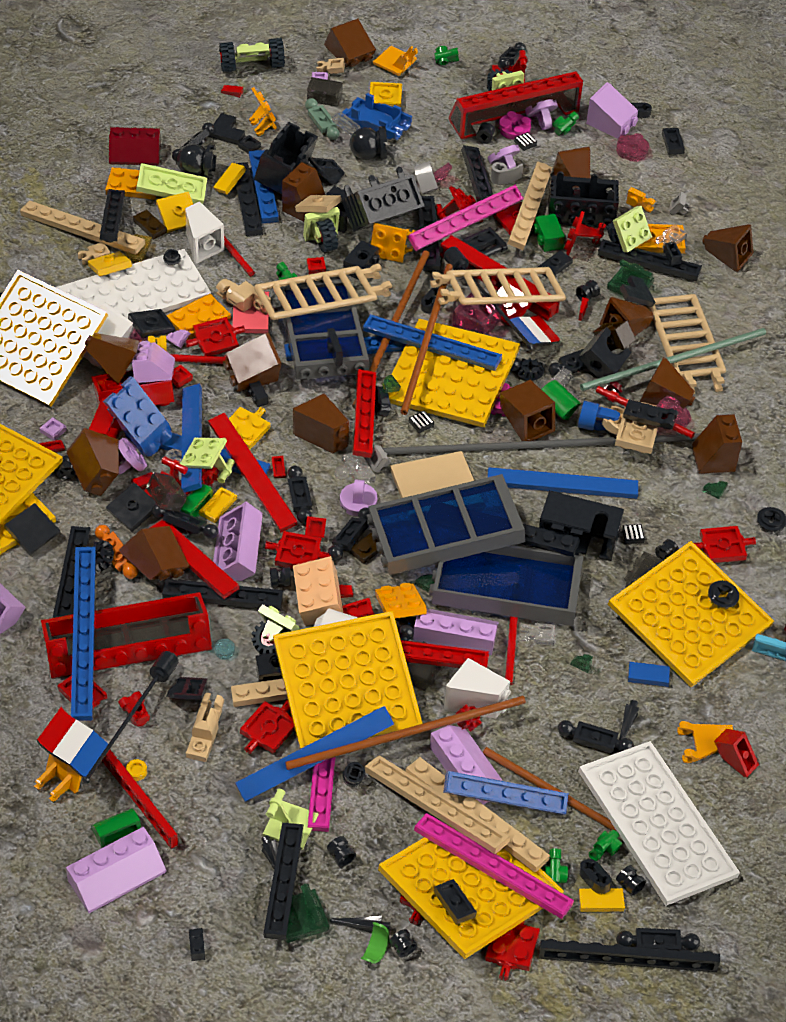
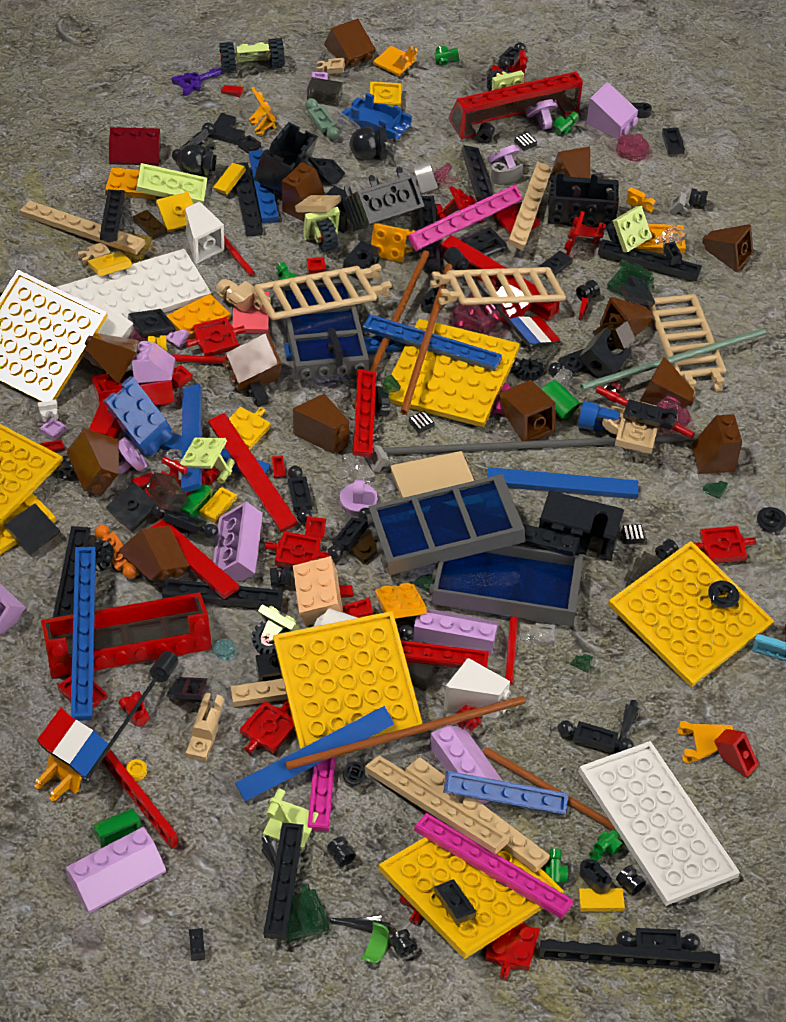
(48, 410): none -> white tile
(172, 257): black plate -> none
(194, 79): none -> dark purple piece
(521, 123): dark pink plate -> none
(549, 232): green brick -> none
(648, 674): blue tile -> none
(694, 197): none -> black wheel

